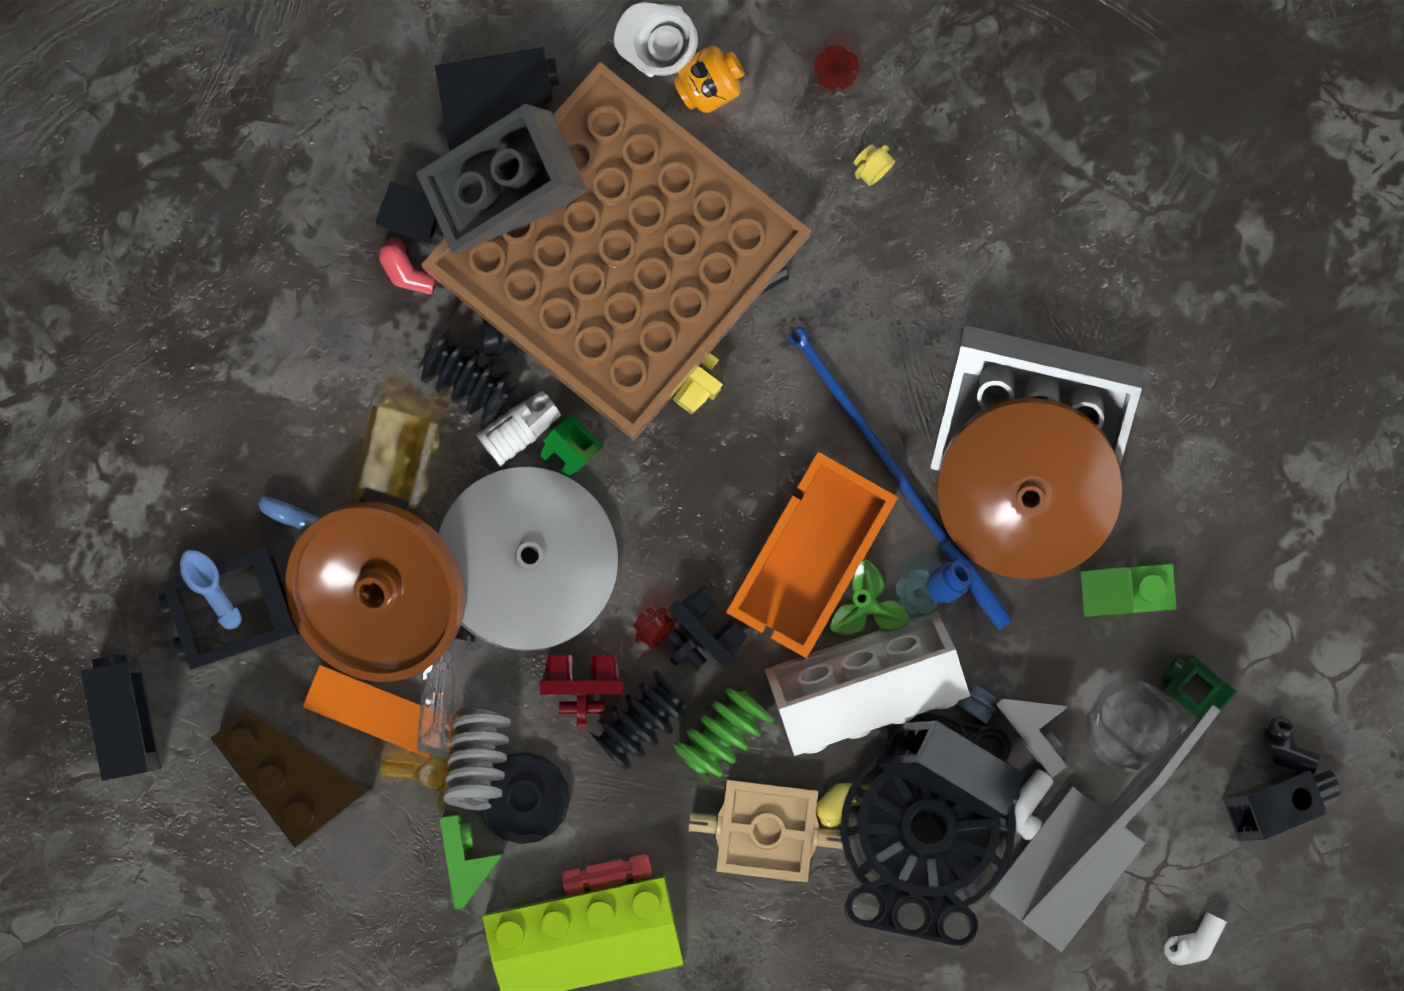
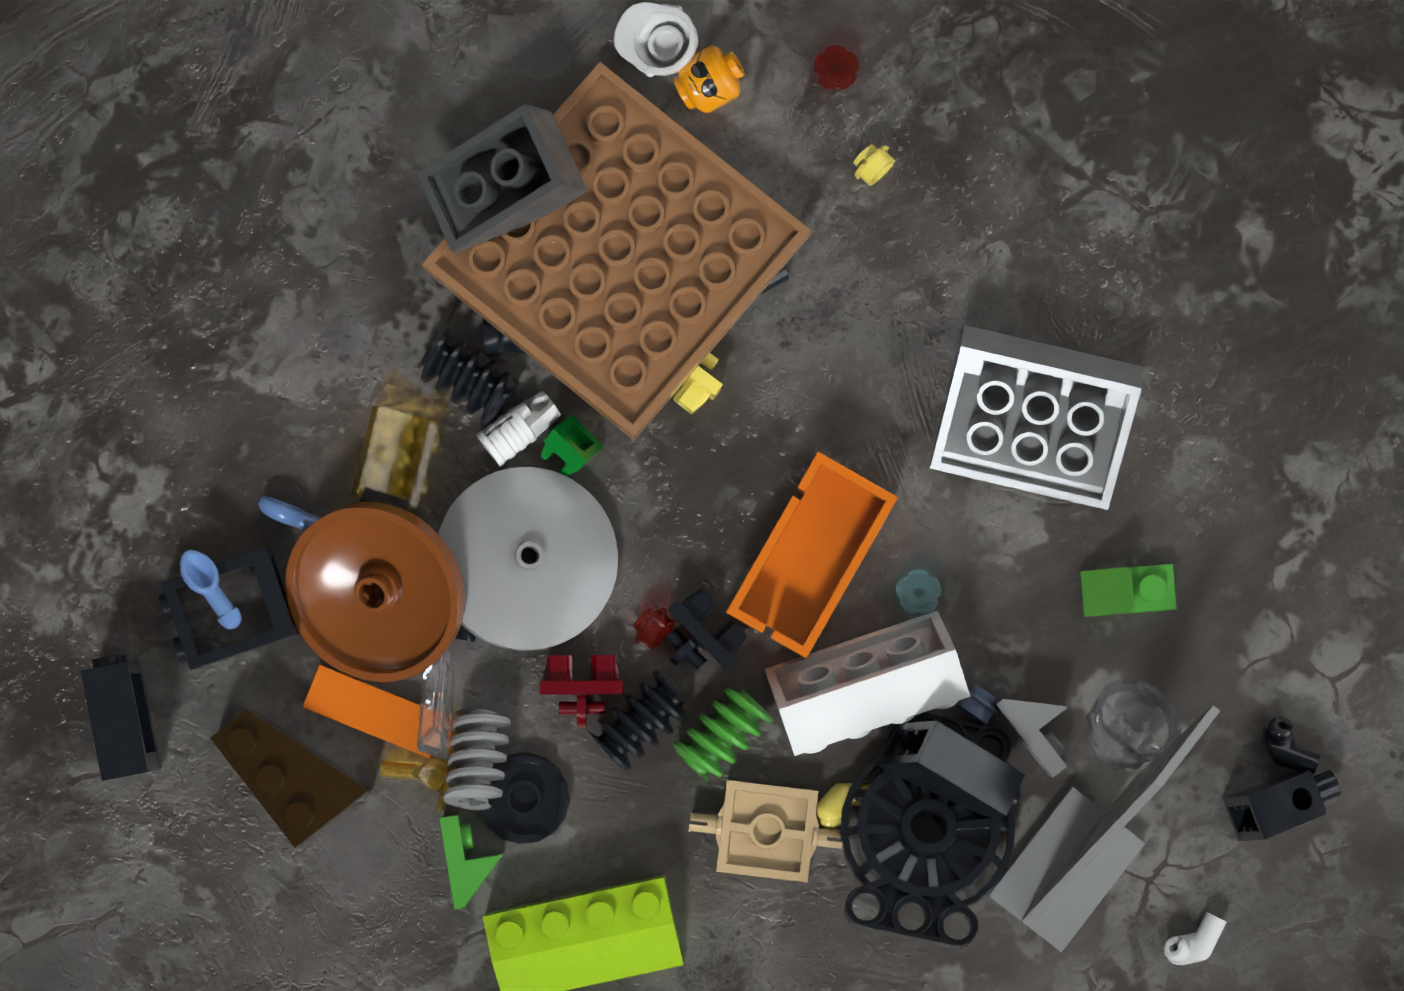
(400, 269): coral arm -> none
(408, 214): black panel -> none
(491, 87): black slope -> none
(606, 874): coral axle -> none
(868, 585): bright green plant -> none
(951, 578): blue piece -> none
(1022, 449): dark orange dish -> none
(1030, 797): white arm -> none
(1181, 672): dark green window -> none

